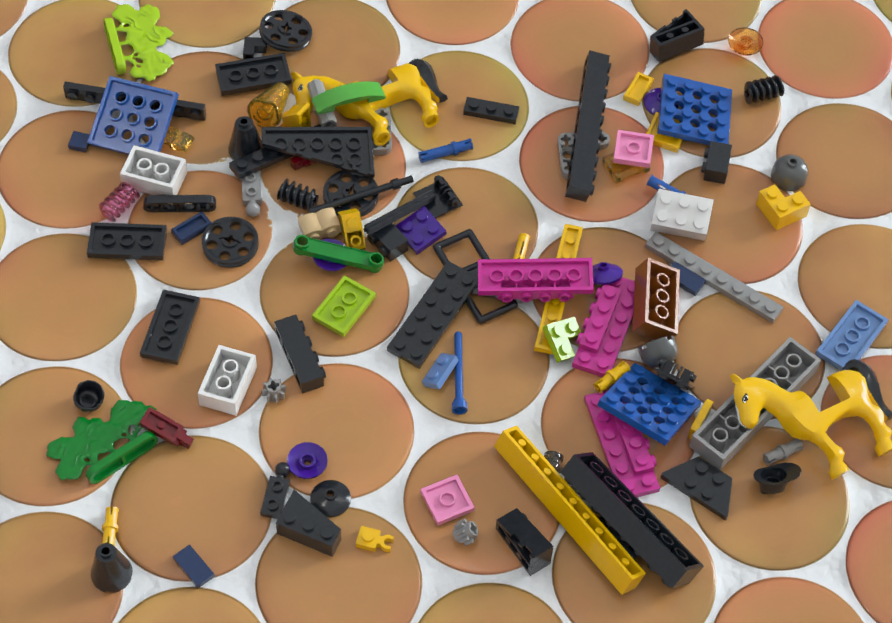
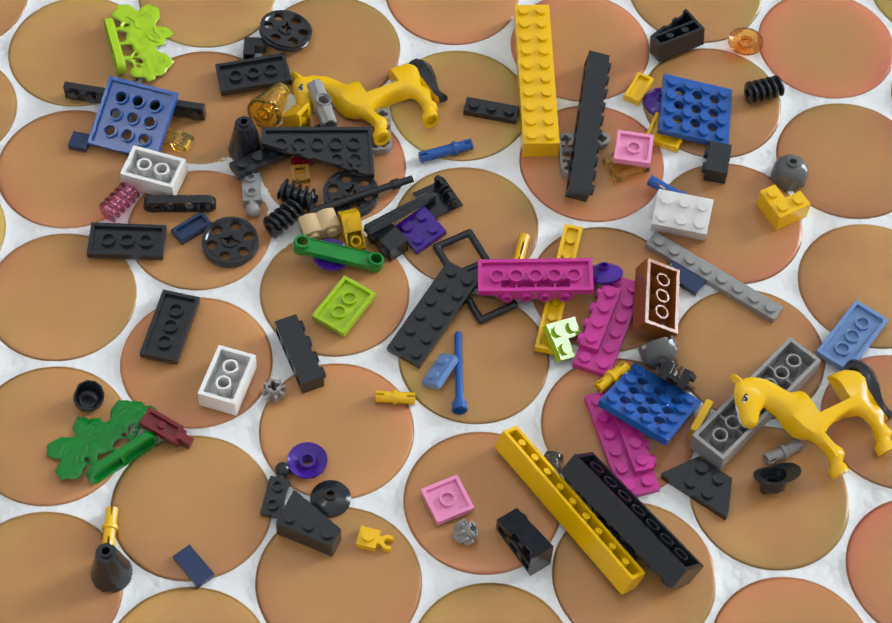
(281, 216): none -> black piece
(300, 173): none -> clear yellow plate
(347, 94): bright green slope -> none
(395, 397): none -> yellow pin
(536, 81): none -> yellow brick

